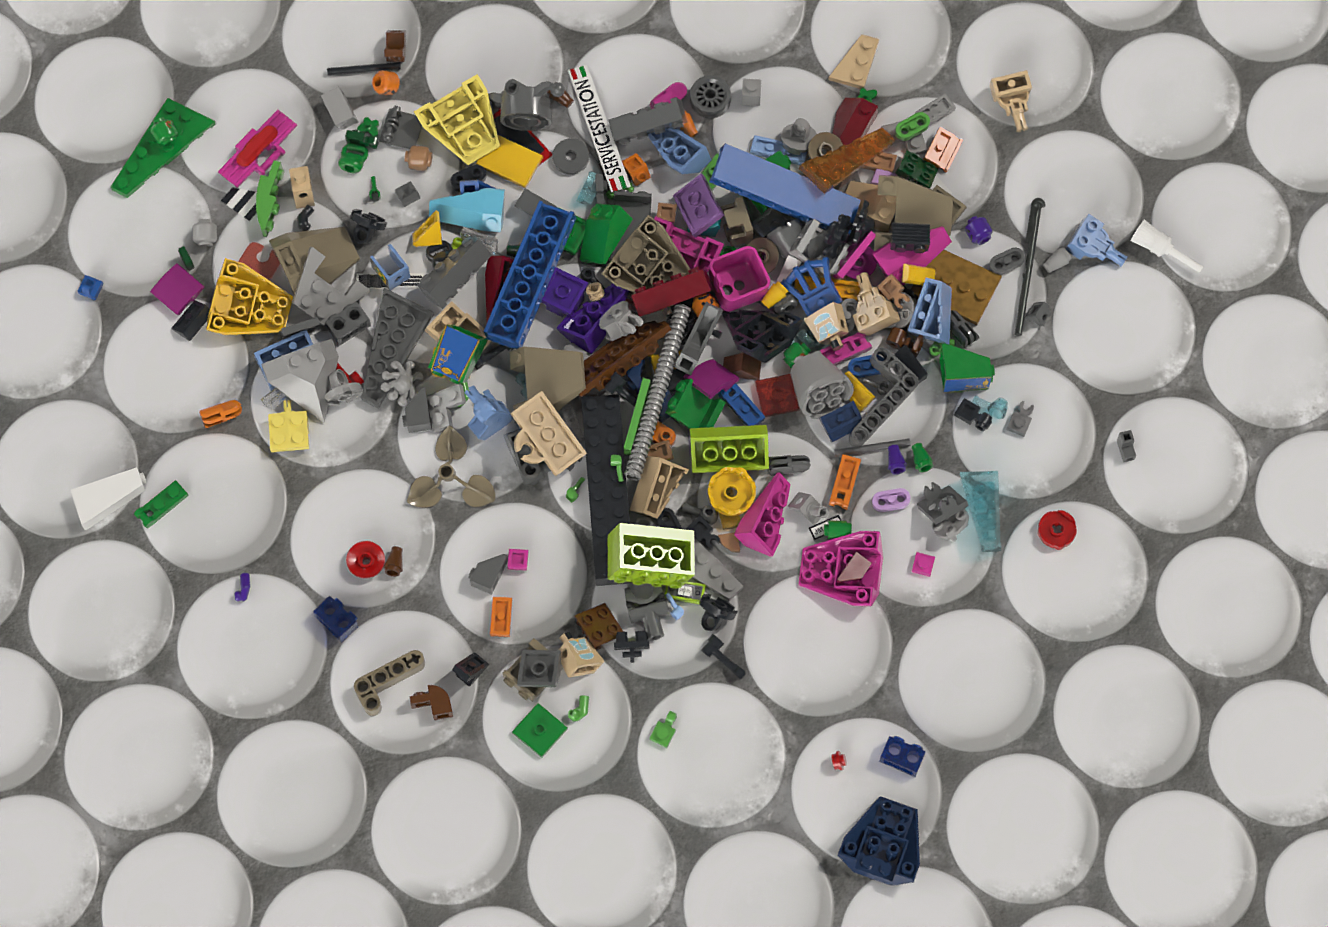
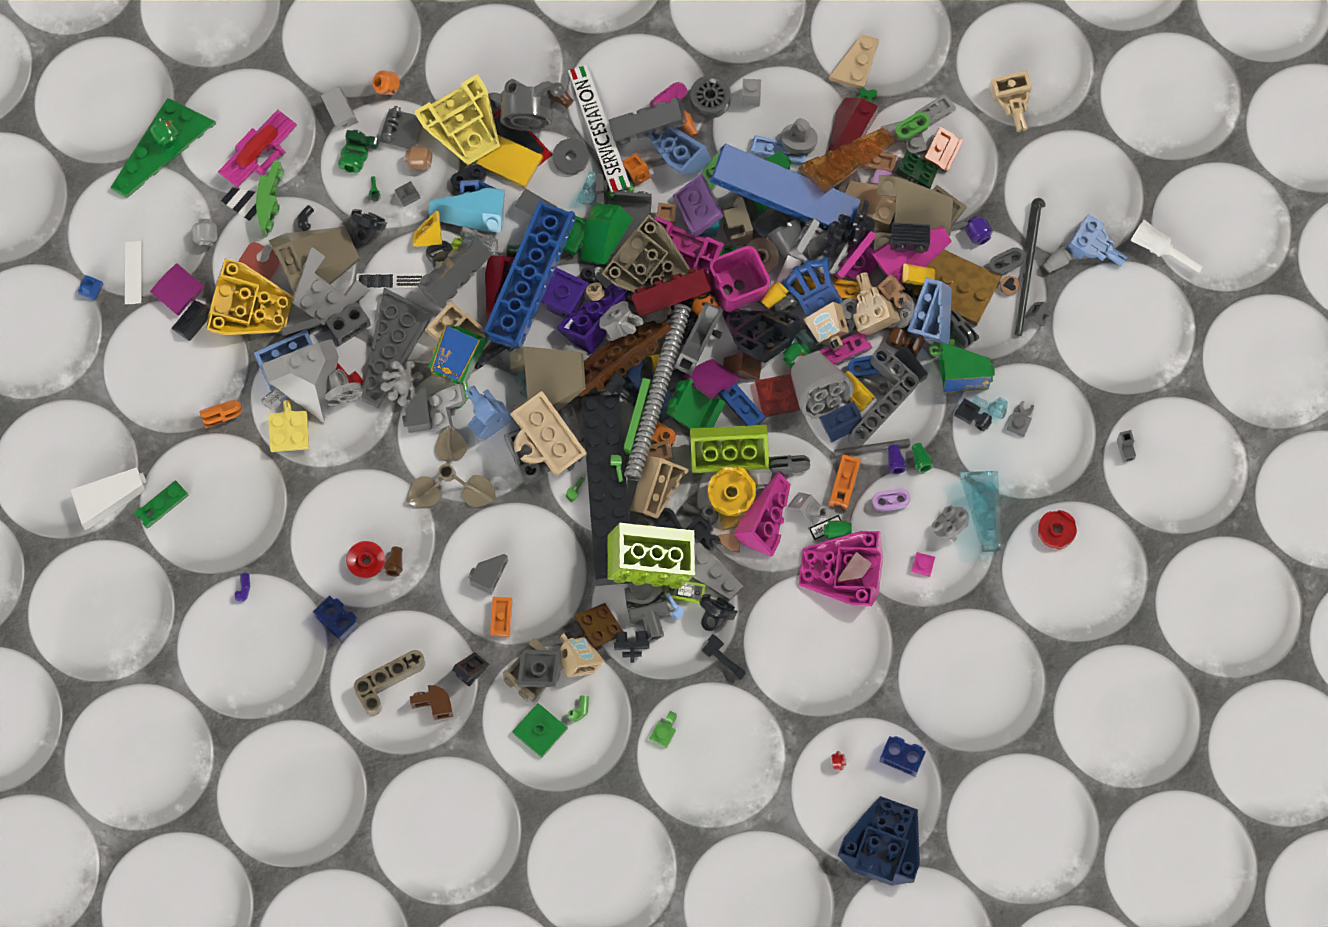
(133, 272): none -> white sticker
(186, 258): dark green tile -> none
(301, 184): tan torso -> none
(364, 68): black bar -> none
(369, 126): green piece -> none
(390, 281): medium blue piece -> none
(395, 46): reddish brown brick -> none
(518, 559): dark pink plate -> none
(761, 477): none -> light grey cone
(823, 141): dark tan dish -> none
(943, 509): dark grey piece -> none
(1009, 285): none -> medium nougat tile

